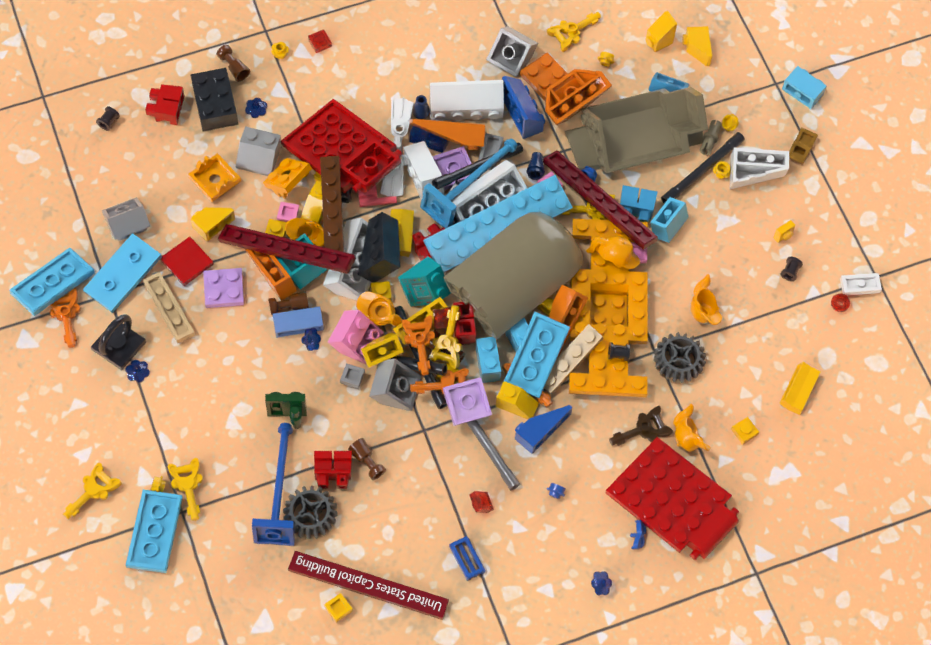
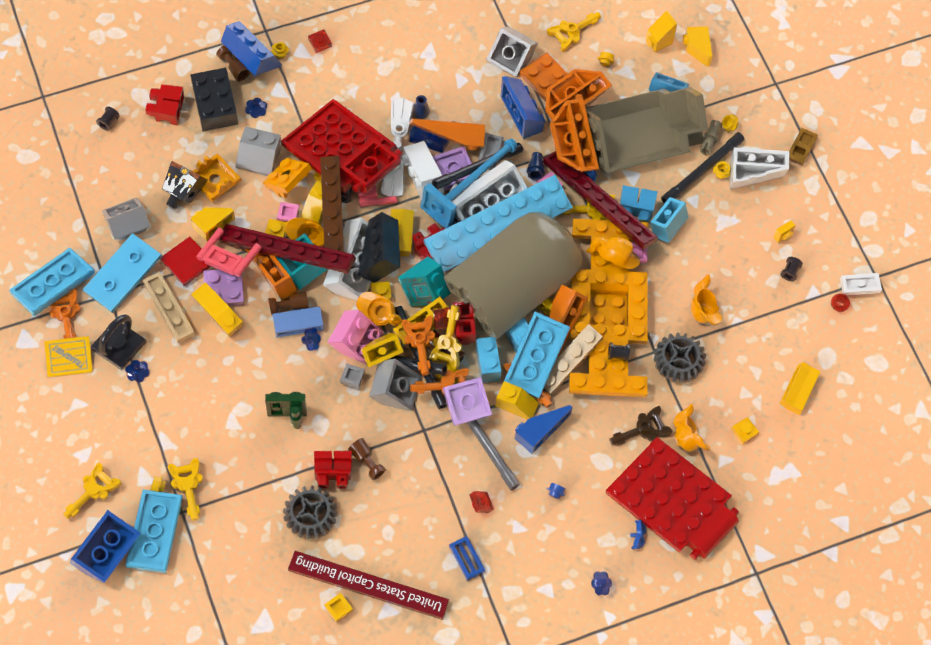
(68, 356): none -> yellow sticker
(104, 547): none -> blue slope
(182, 184): none -> torso
(217, 309): none -> yellow slope
(223, 259): none -> coral plate
(249, 49): none -> blue slope
(275, 530): blue tile -> none
(466, 100): white slope -> none
(573, 136): none -> orange wedge
(804, 87): medium azure brick -> none

